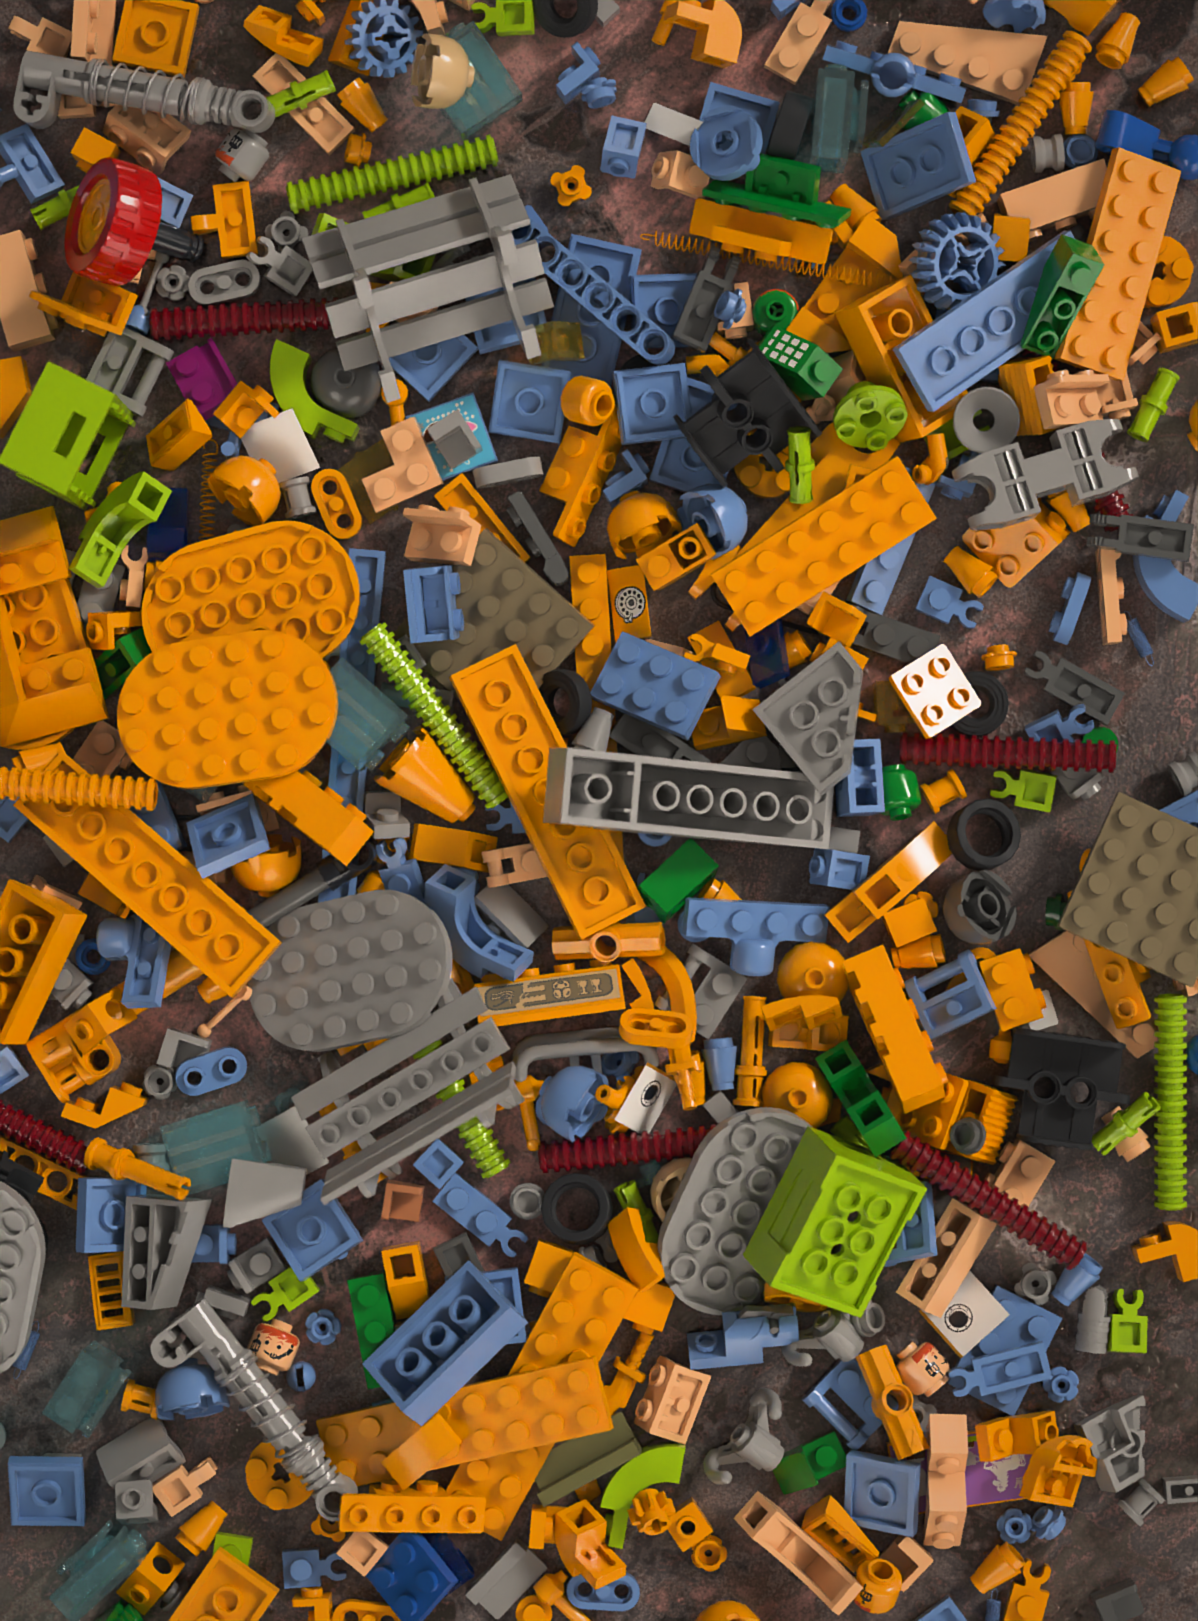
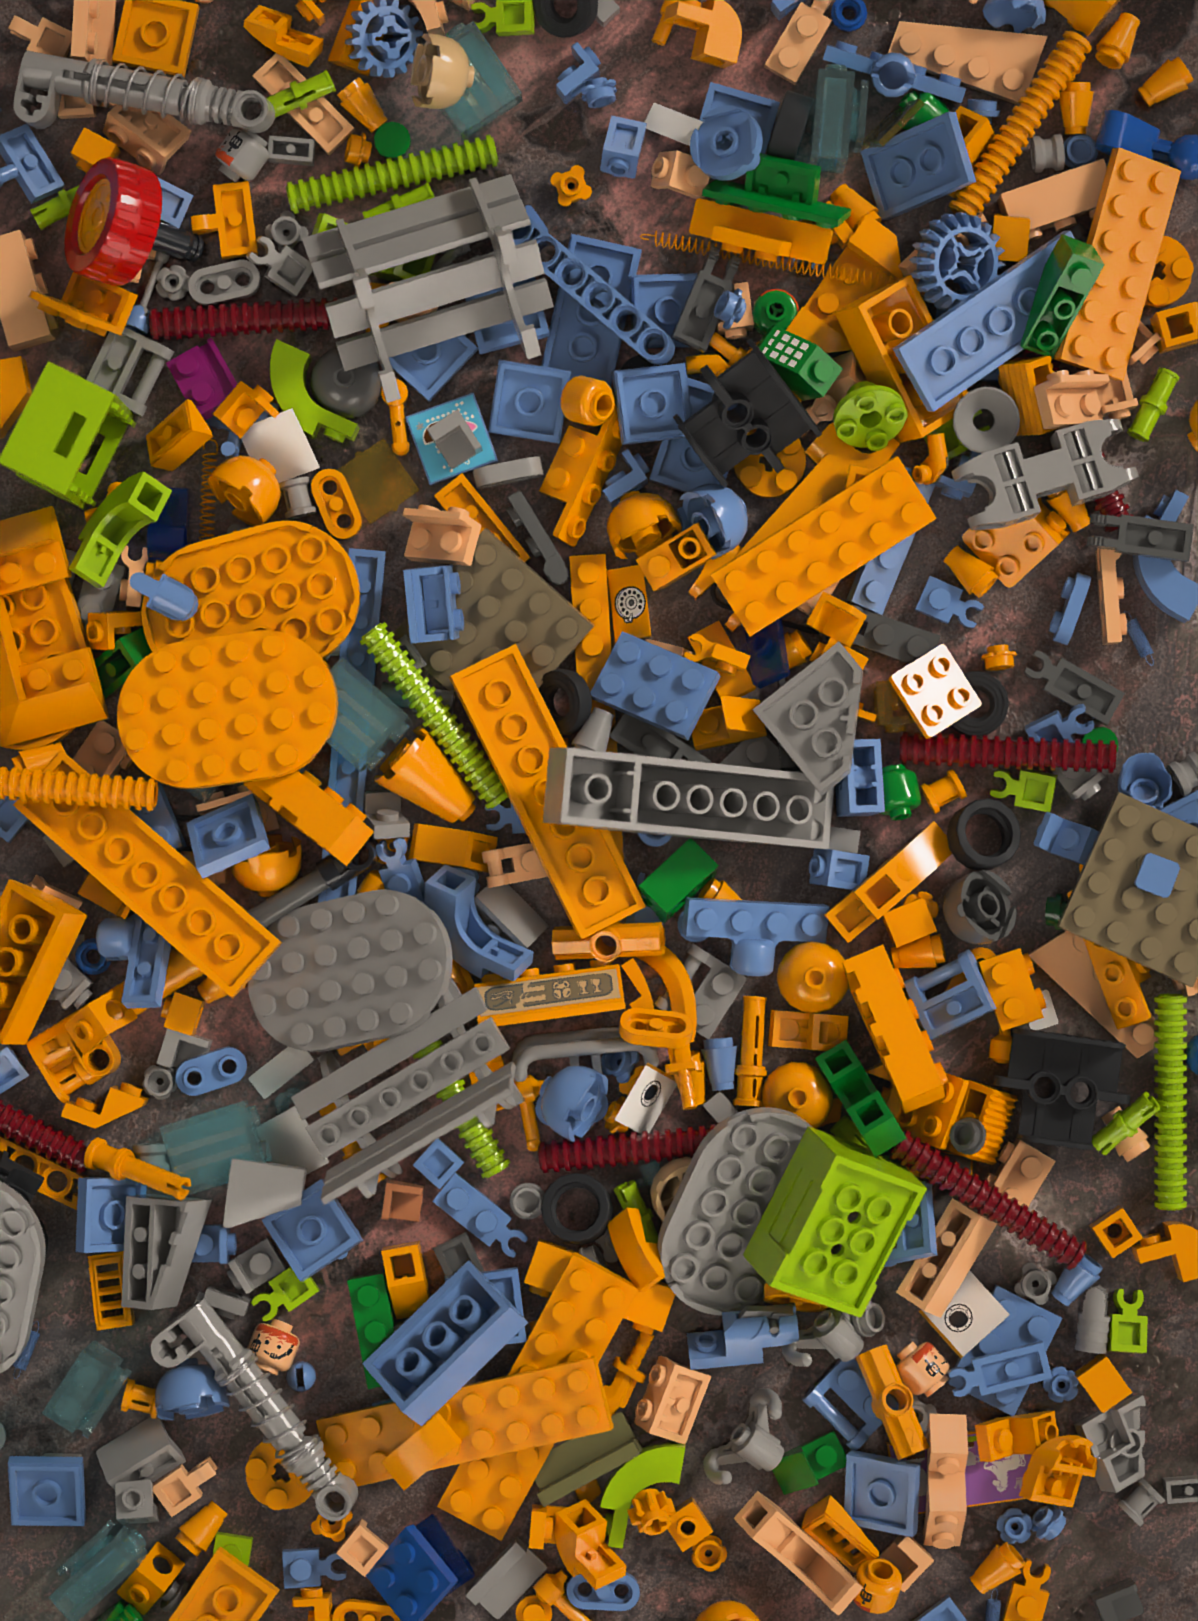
(166, 596): none -> medium blue arm
(182, 1012): none -> light orange plate
(204, 1030): light nougat hinge -> none
(280, 1070): none -> white sticker
(291, 150): none -> light grey piece
(325, 1317): medium blue plate -> none
(392, 140): none -> green tile
(412, 471): light nougat plate -> none
(415, 1510): light orange bracket -> none
(559, 342): clear yellow bracket -> none
(612, 1097): light orange arm -> none
(800, 465): lime pin -> none
(813, 1008): light orange slope -> none
(1065, 838): none -> medium blue bracket
(1102, 1382): none -> light orange panel
(1127, 1236): none -> light orange plate
(1145, 780): none -> medium blue hair
(1157, 875): none -> medium blue piece

